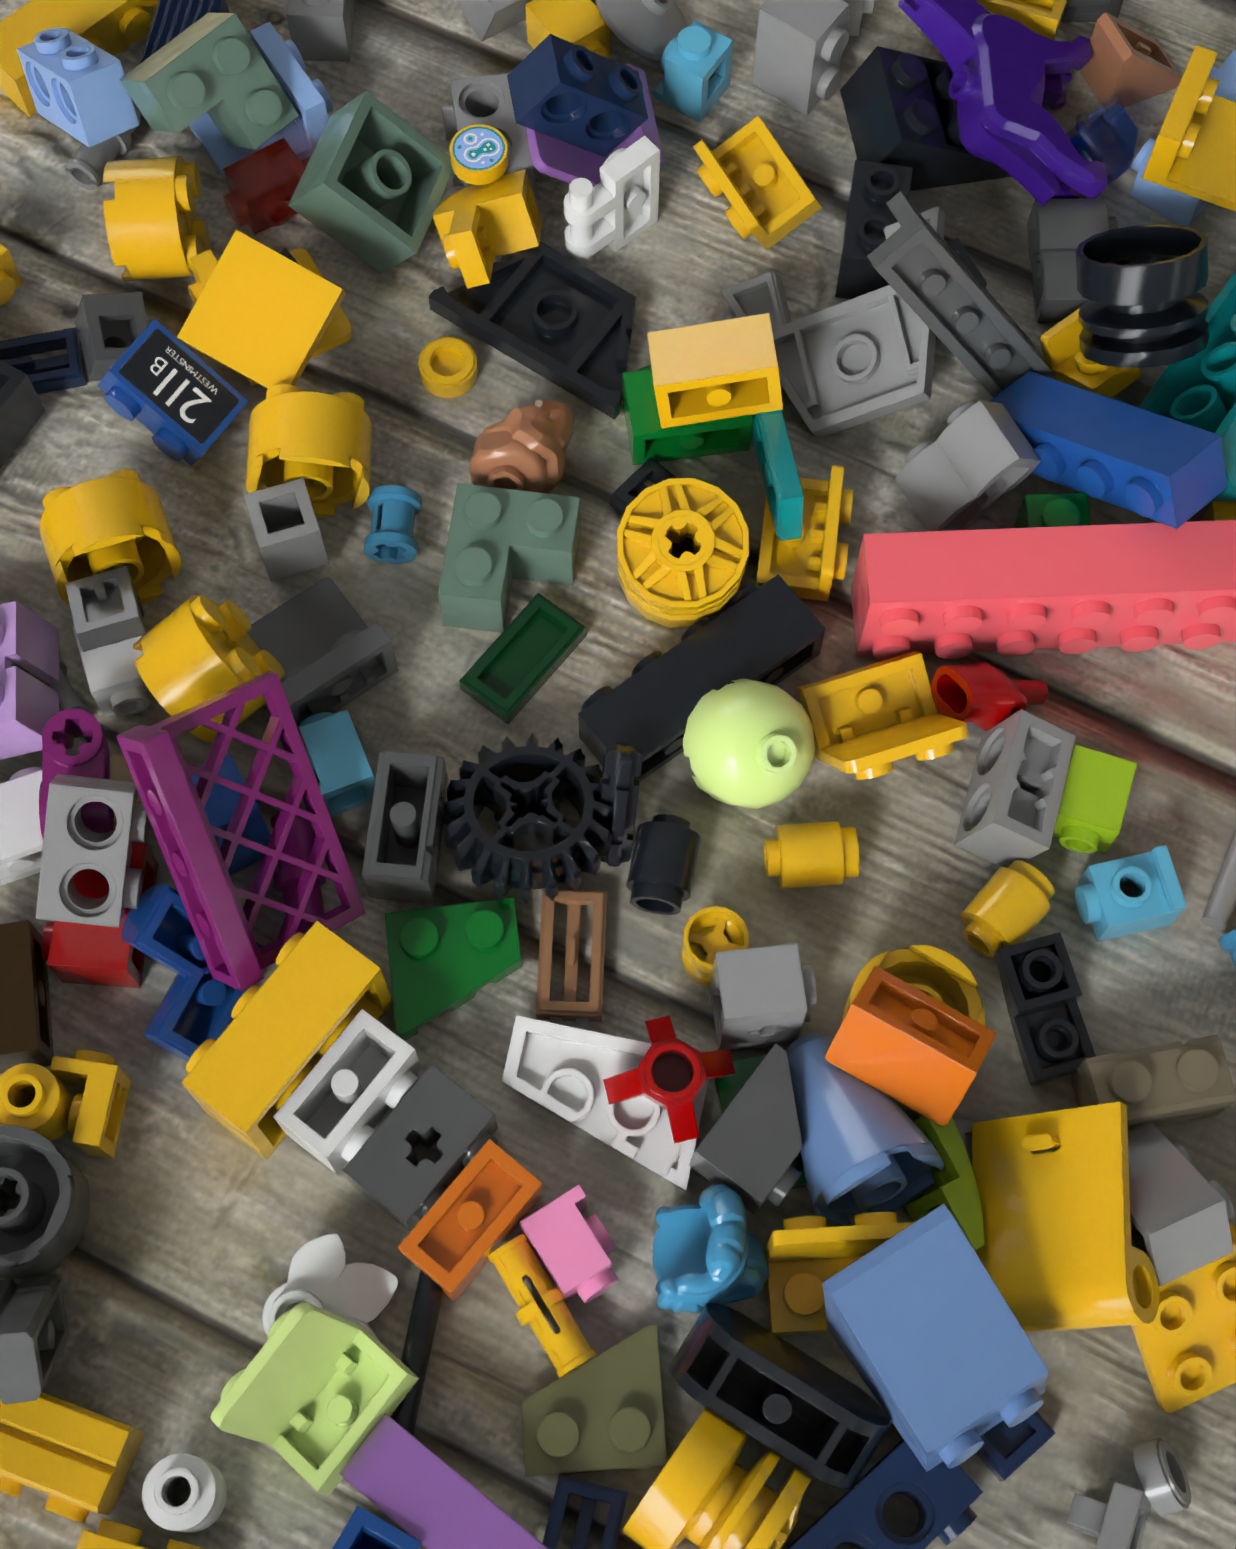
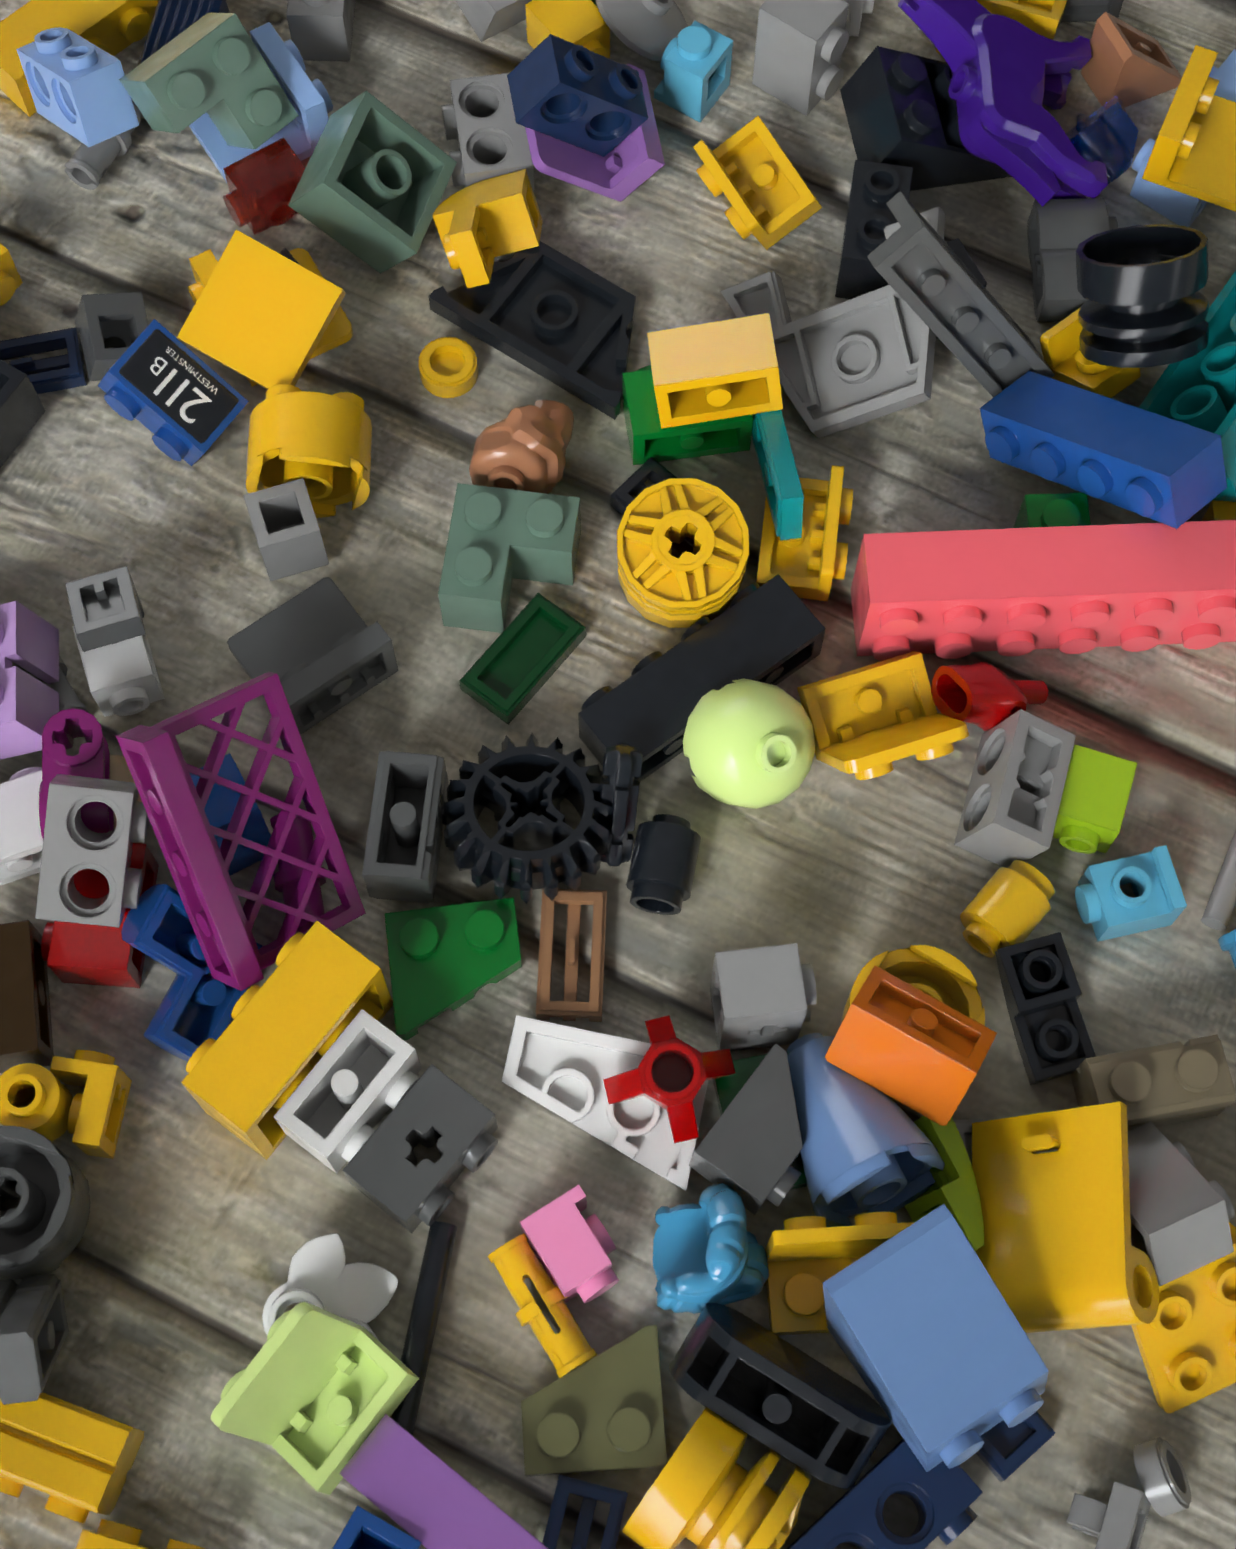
(109, 527): yellow brick -> none
(154, 217): yellow brick -> none
(200, 655): yellow brick -> none
(205, 1500): white brick -> none
(338, 761): medium azure brick -> none
(392, 524): dark azure bush -> none
(472, 1219): orange panel -> none
(479, 154): tile -> none
(617, 206): white plate -> none
(714, 931): yellow wheel -> none
(812, 854): yellow brick -> none
(967, 467): light grey brick -> none

